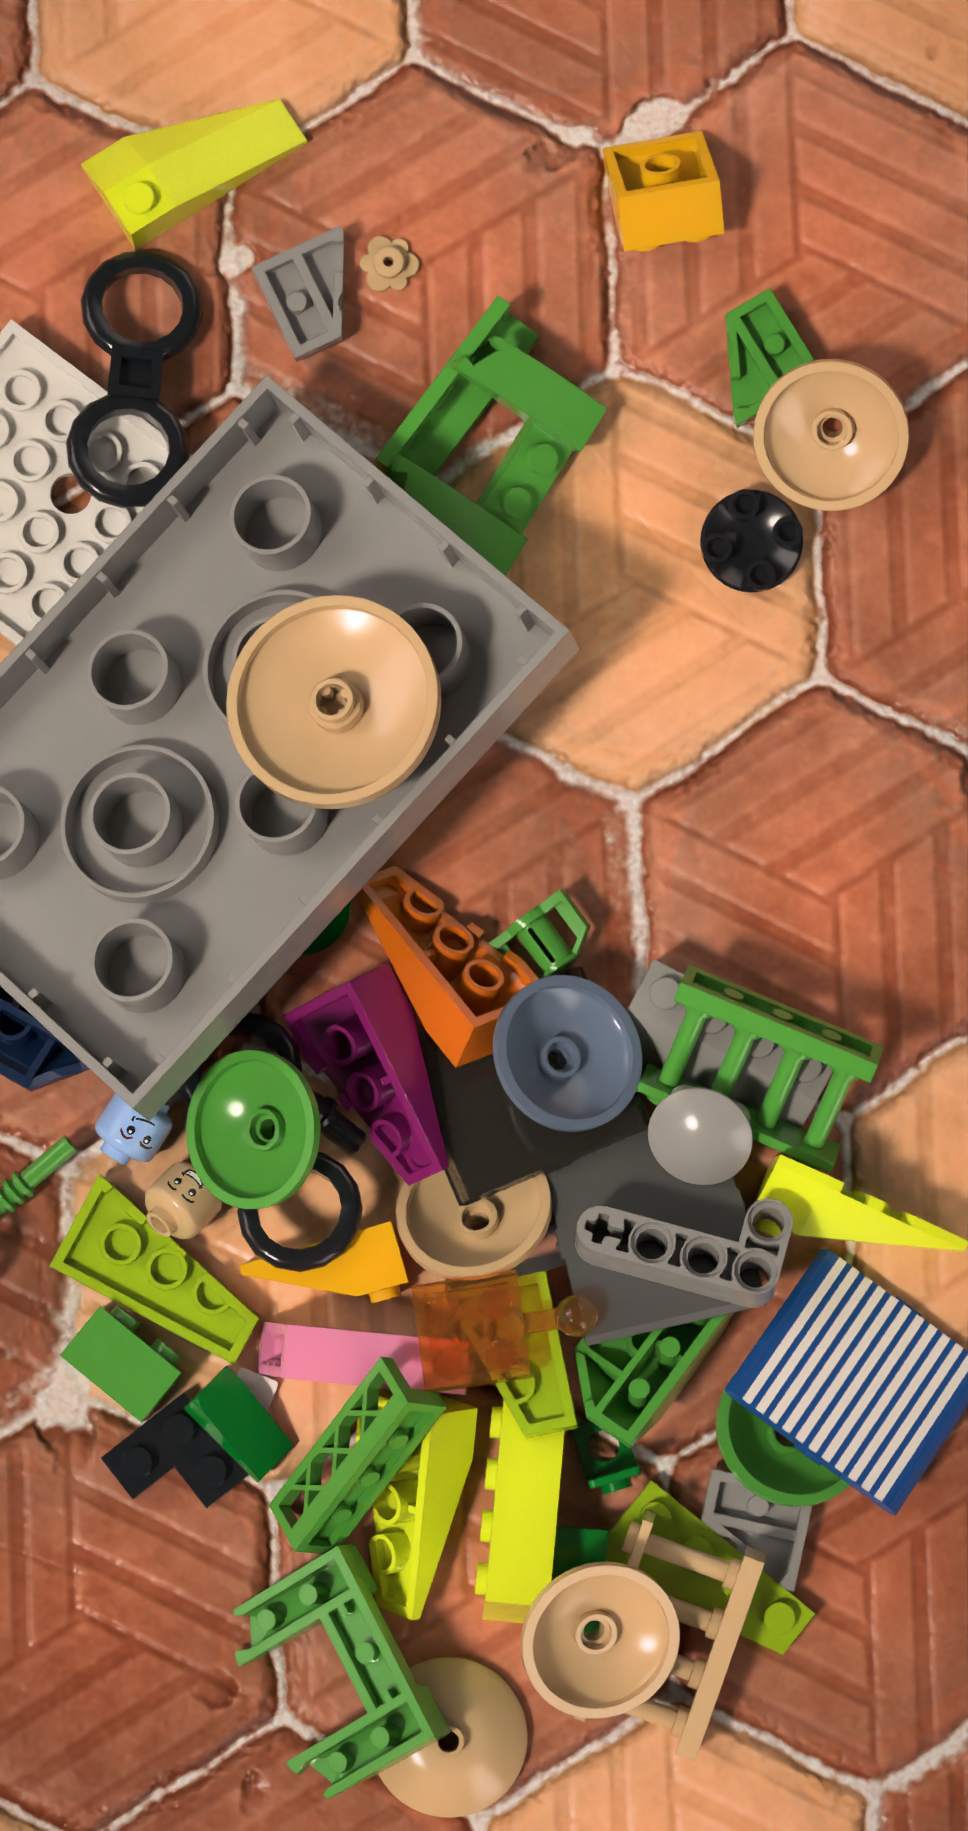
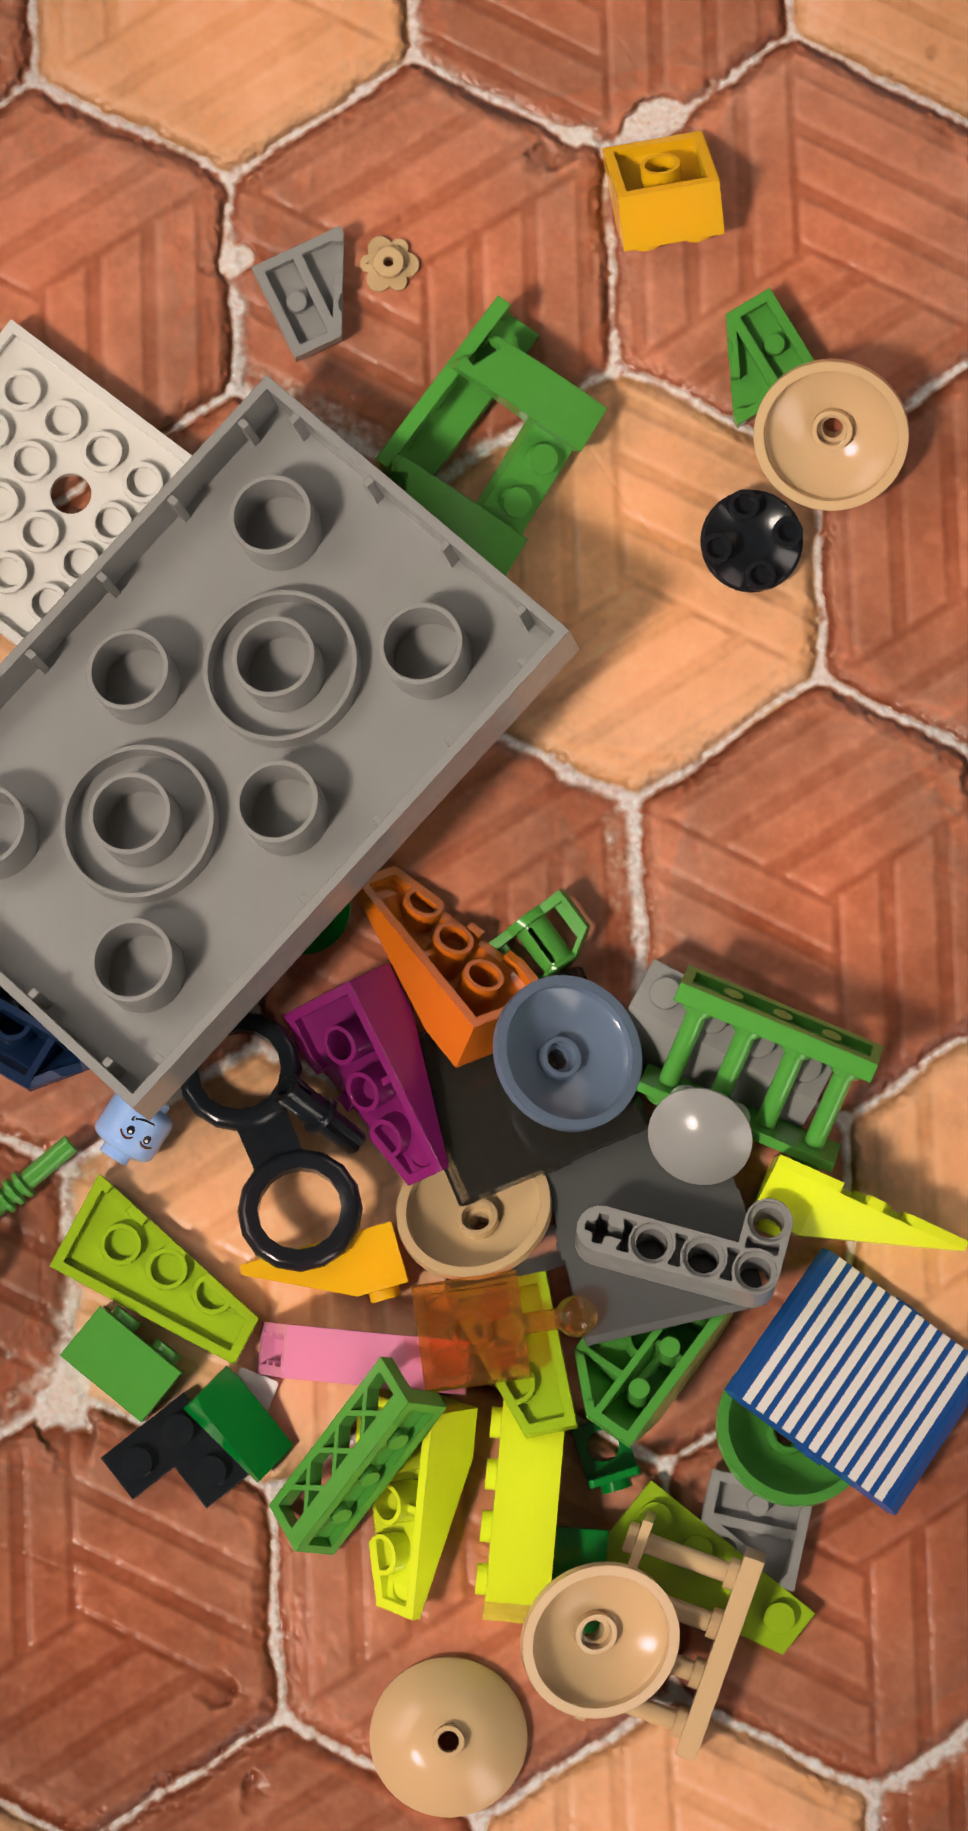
(133, 376): black bar -> none
(180, 1203): tan head -> none
(181, 168): neon yellow wedge -> none
(233, 1133): bright green dish -> none
(333, 702): tan dish -> none
(399, 1714): bright green wedge -> none

